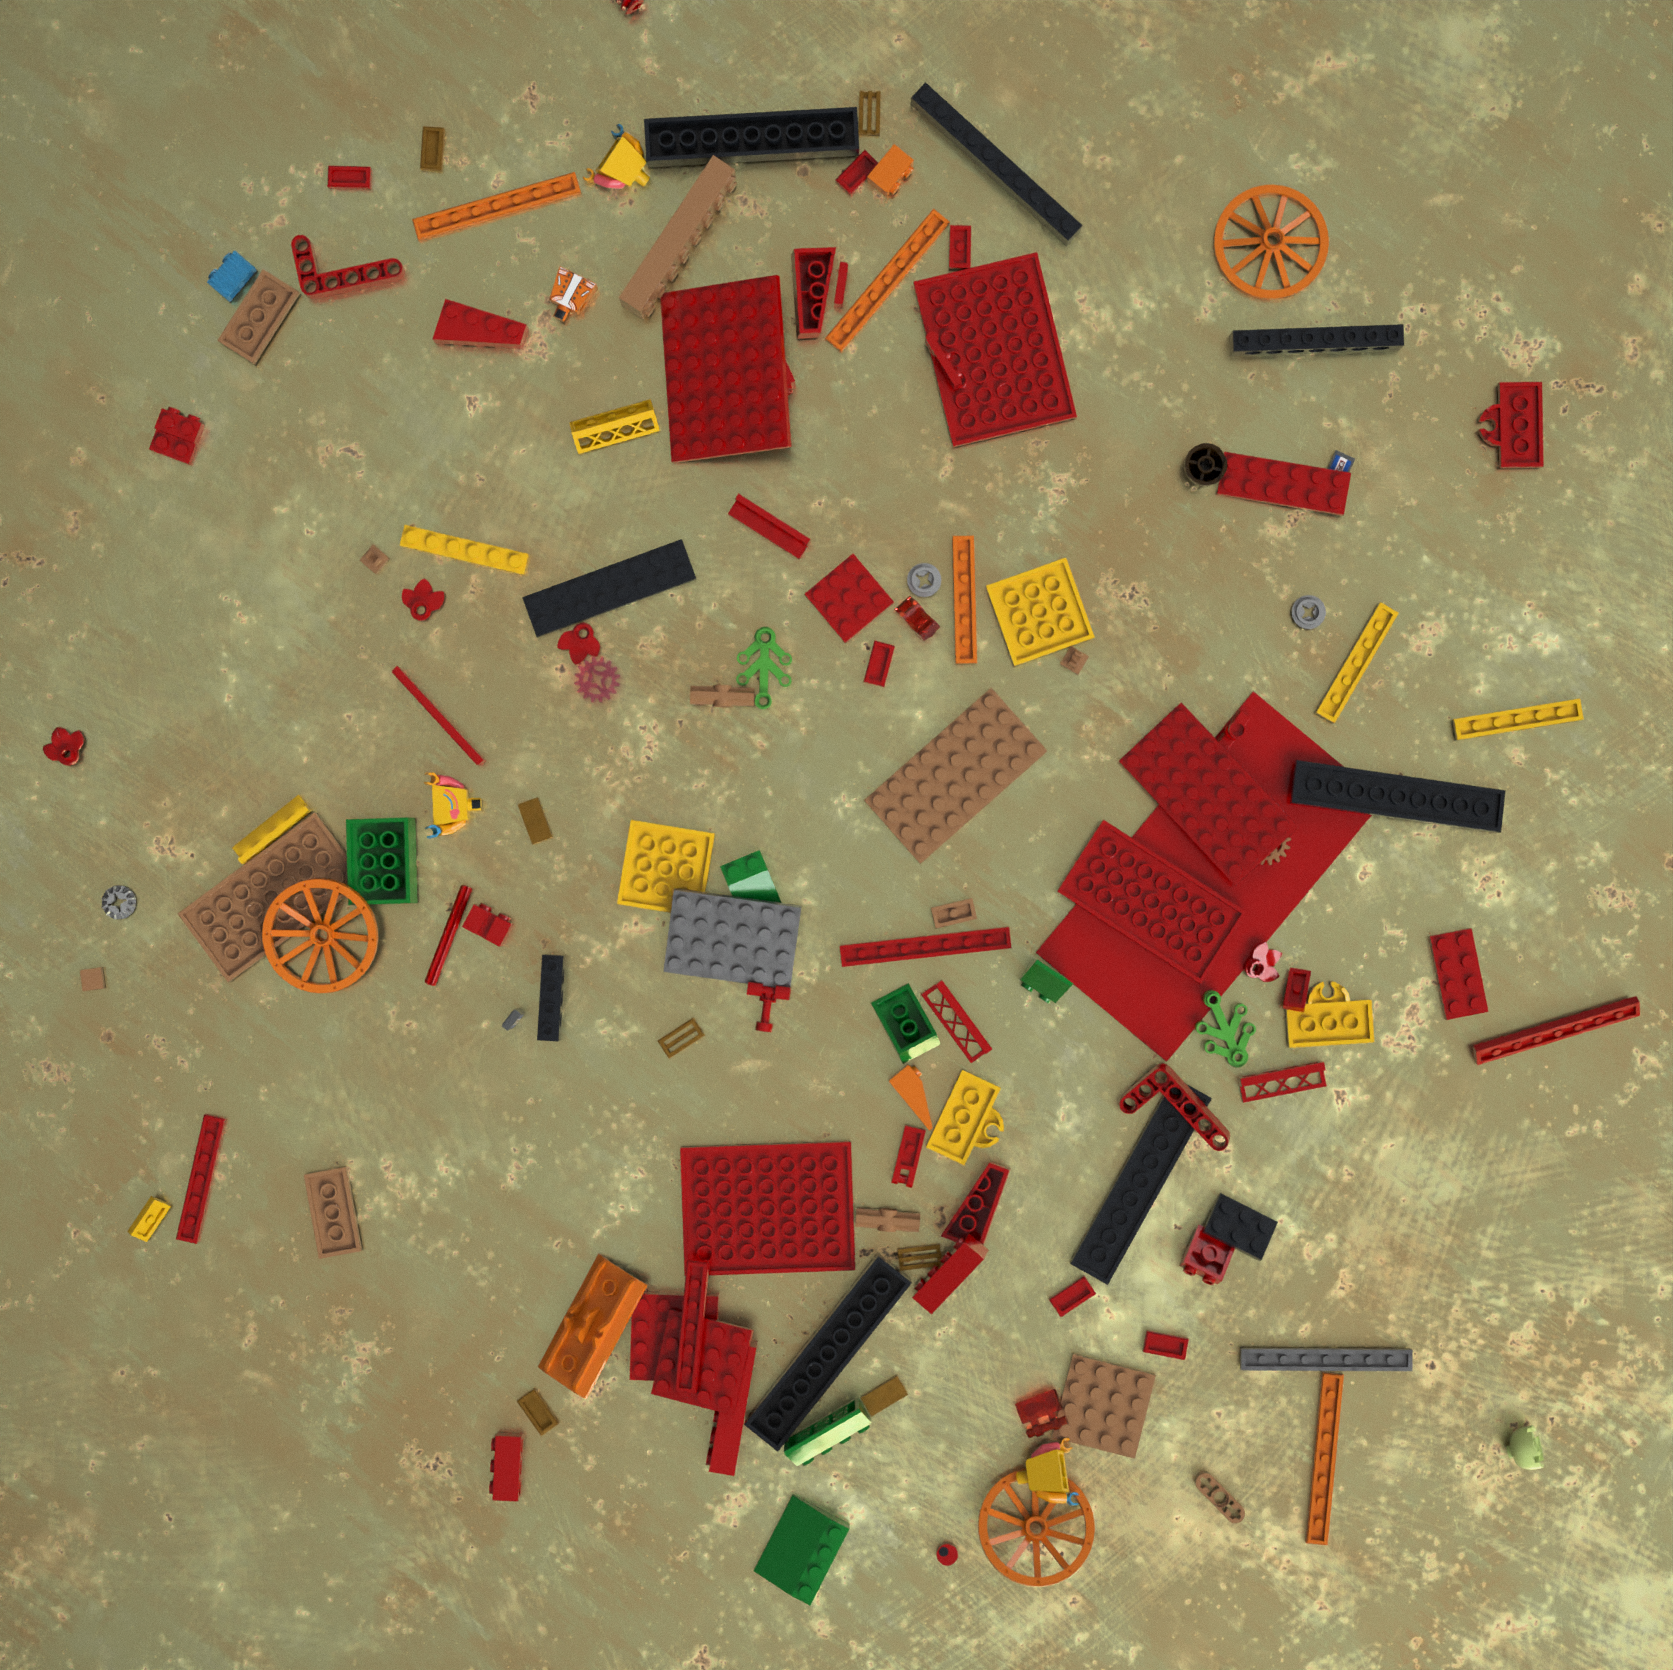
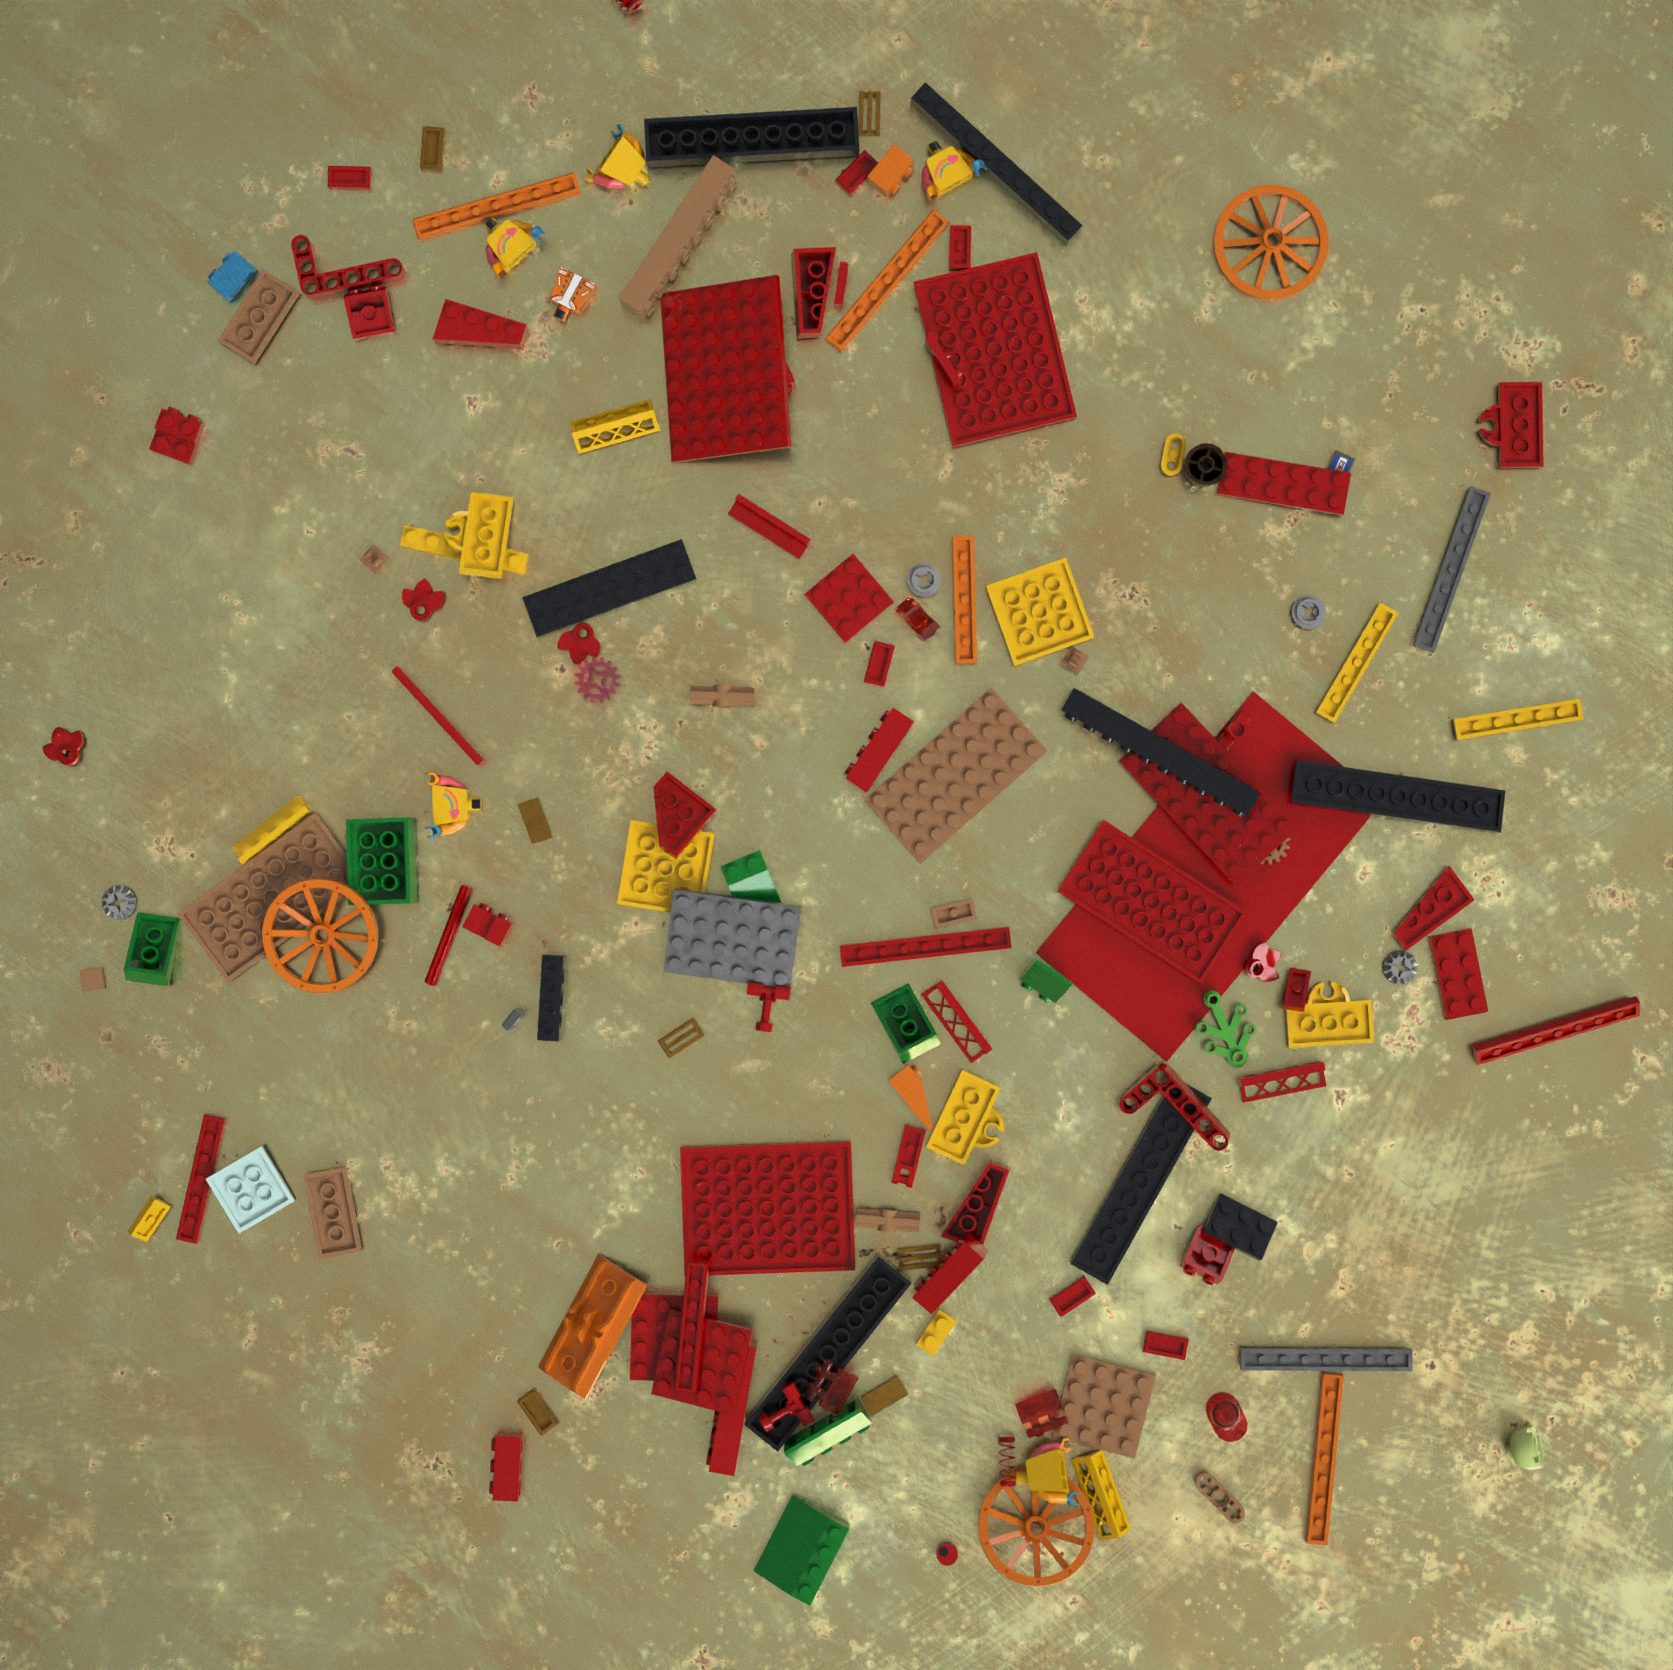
(152, 949): none -> green slope
(250, 1189): none -> light aqua plate
(369, 311): none -> red plate
(481, 535): none -> yellow plate
(509, 243): none -> torso
(678, 814): none -> red plate
(764, 663): bright green plant -> none
(793, 1406): none -> red bar
(838, 1390): none -> clear red plate
(879, 750): none -> red brick
(936, 1332): none -> yellow plate
(947, 169): none -> torso
(1007, 1440): none -> red piece
(1105, 1495): none -> yellow fence
(1161, 752): none -> black brick
(1173, 455): none -> yellow plate
(1226, 1417): none -> clear red piece
(1316, 340): black brick -> none
(1392, 972): none -> light grey gear
(1437, 905): none -> red wing
(1451, 569): none -> flat silver plate

